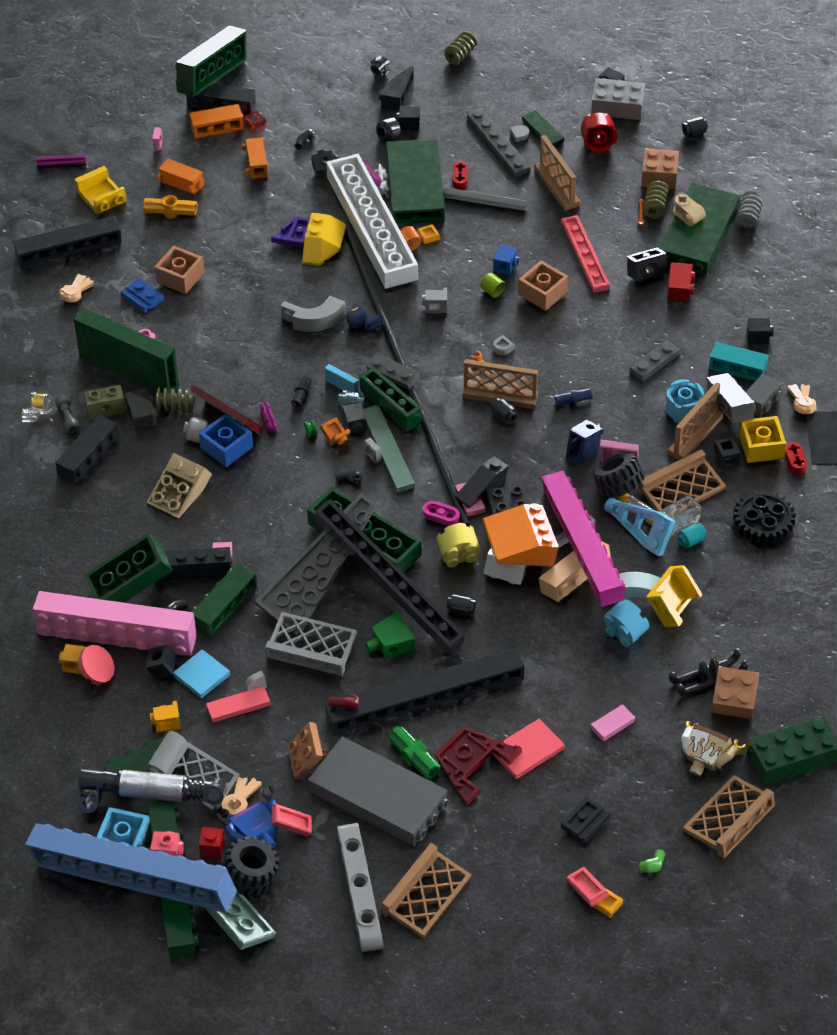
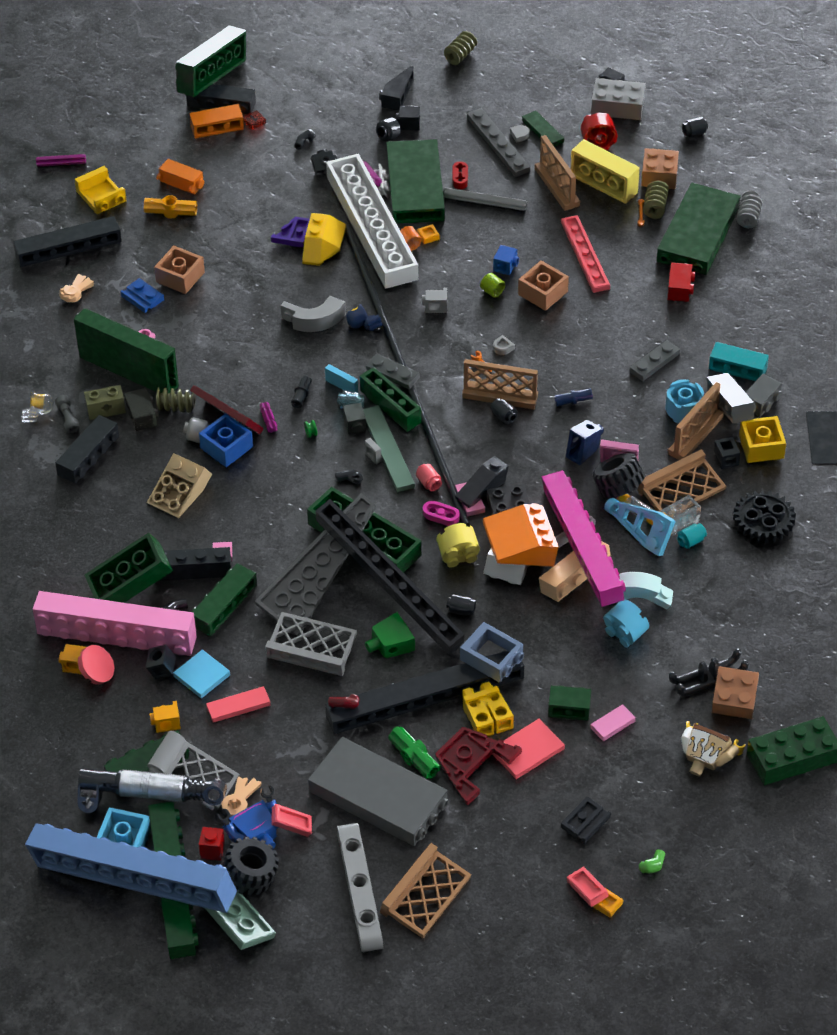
(157, 139): bright pink tile -> none
(167, 842): coral brick -> none
(255, 681): light grey tile -> none
(256, 158): orange brick -> none
(306, 751): nougat plate -> none
(334, 432): orange bracket -> none
(380, 66): black gear -> none
(429, 477): none -> coral brick
(485, 632): none -> sand blue window
(487, 710): none -> yellow hips
(569, 702): none -> dark green brick
(605, 171): none -> light yellow brick
(646, 264): black brick -> none
(673, 594): yellow panel -> none
(688, 210): tan piece -> none
(745, 822): medium nougat fence -> none
(759, 331): black brick -> none
(792, 459): red beam -> none
(802, 403): light nougat piece -> none

